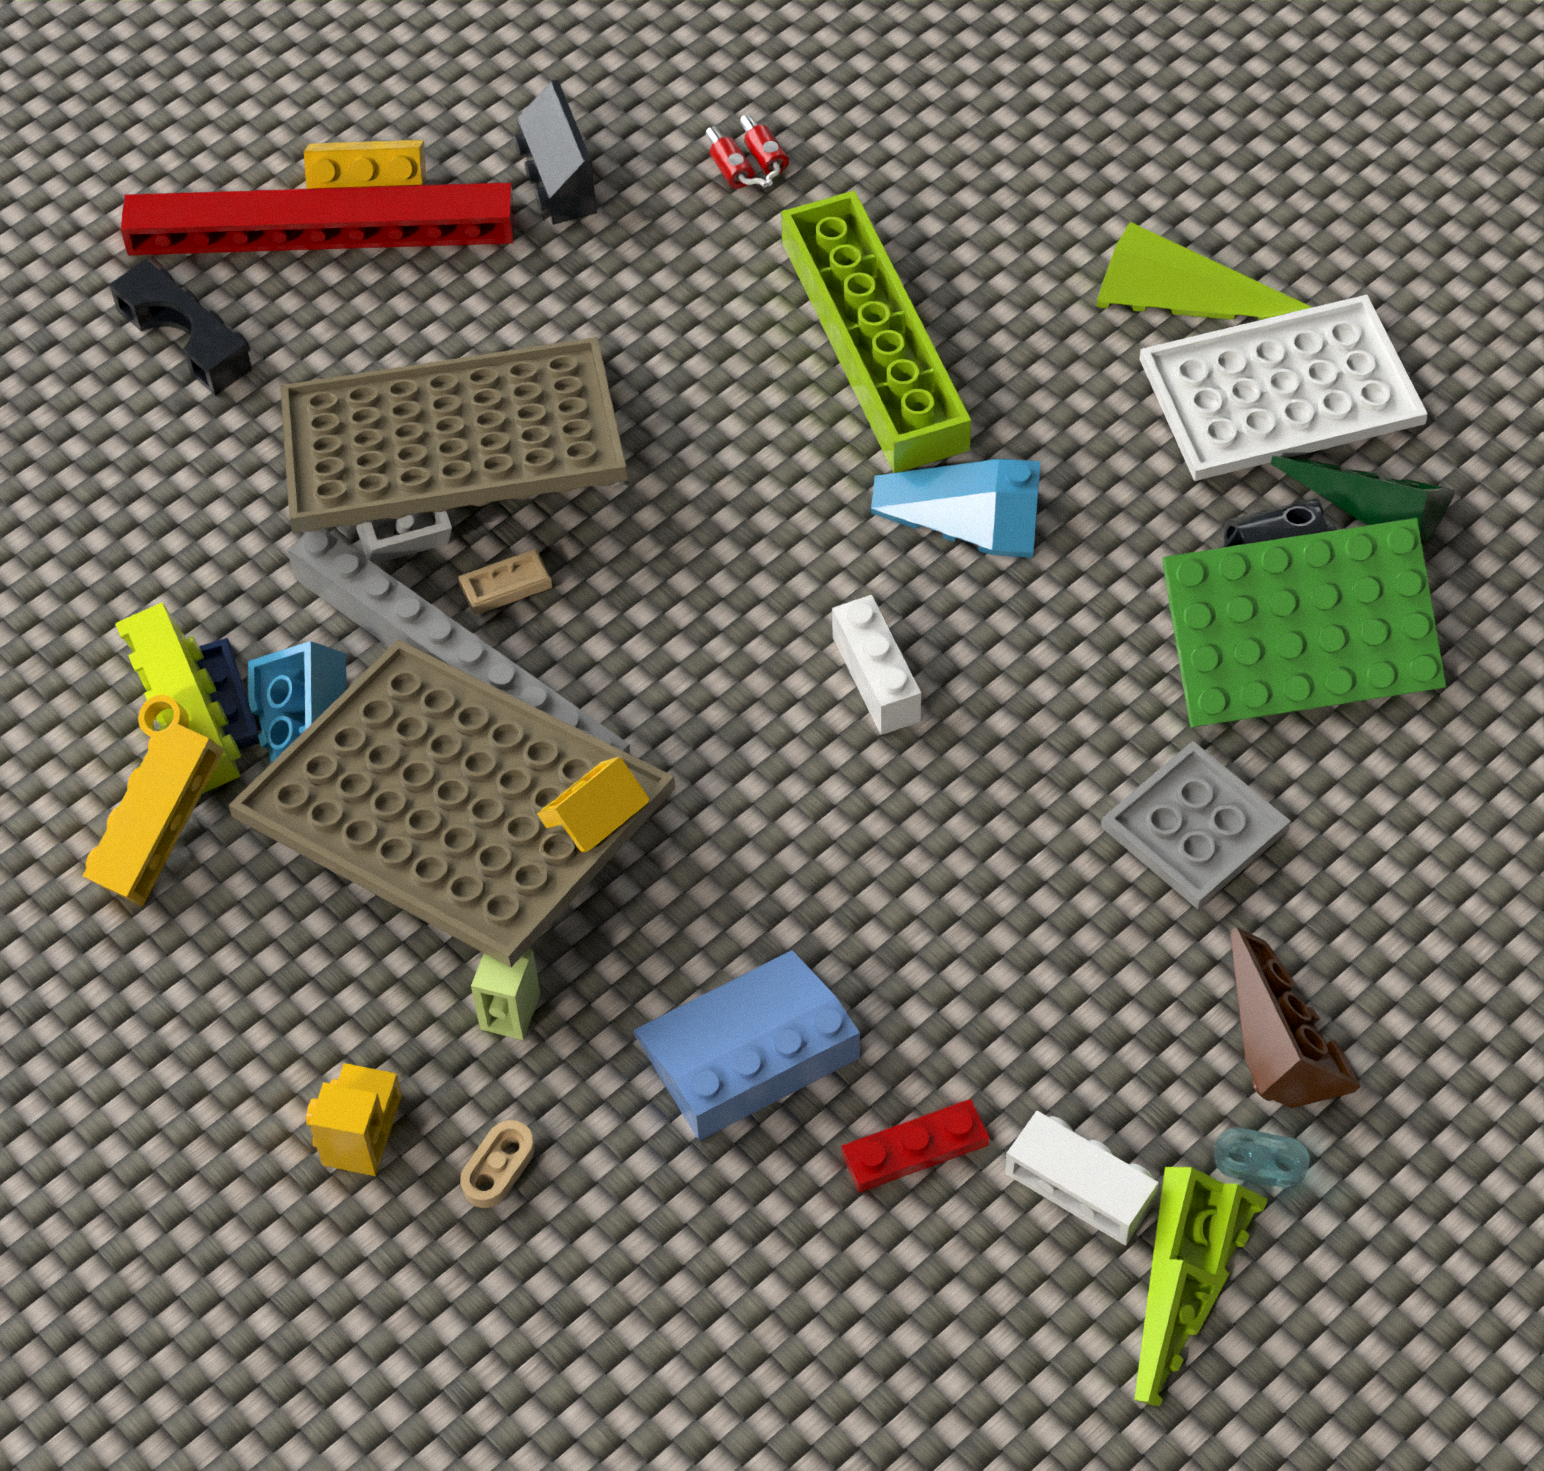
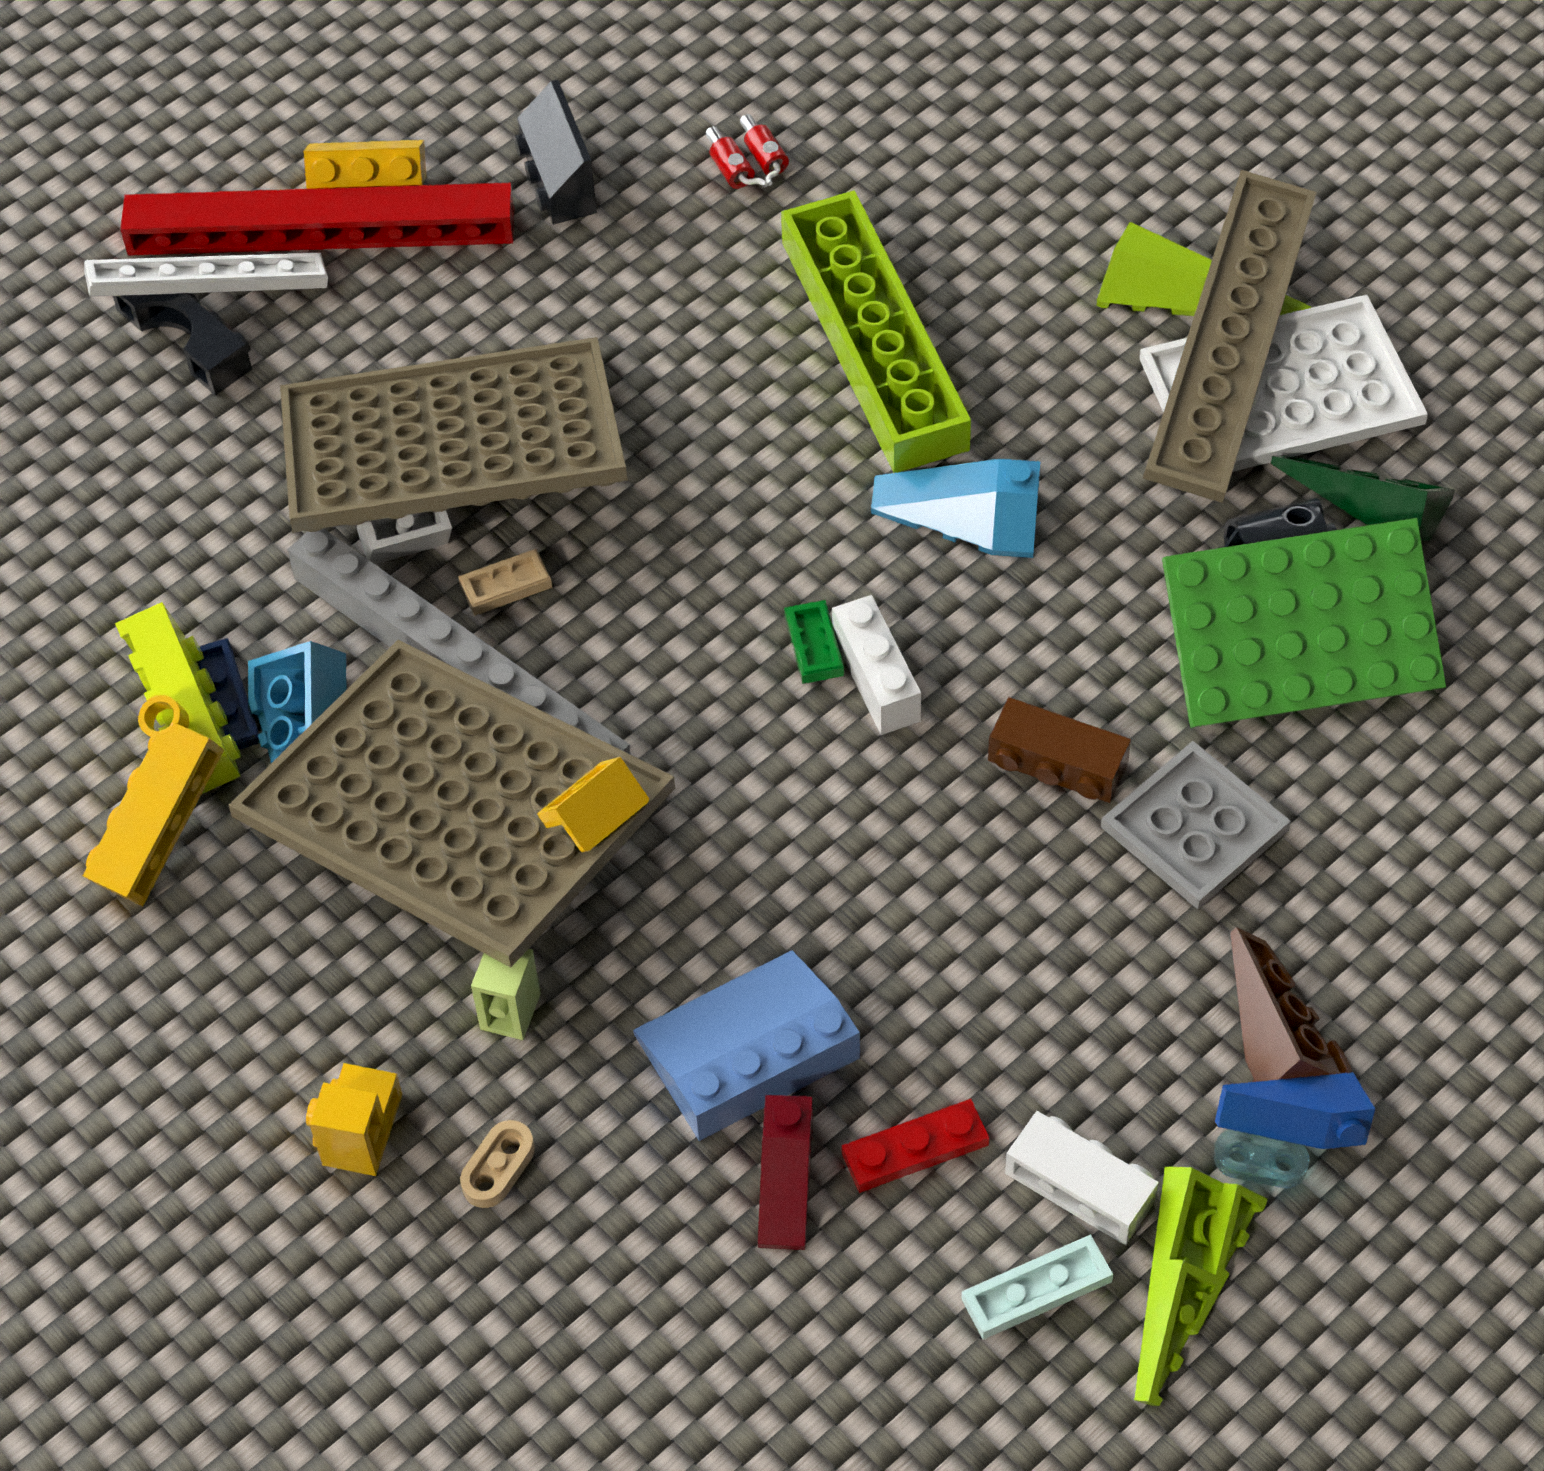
(205, 274): none -> white tile
(785, 1172): none -> dark red slope
(814, 642): none -> green plate
(1037, 1286): none -> light aqua plate
(1058, 750): none -> reddish brown brick
(1230, 337): none -> dark tan plate
(1300, 1110): none -> blue slope

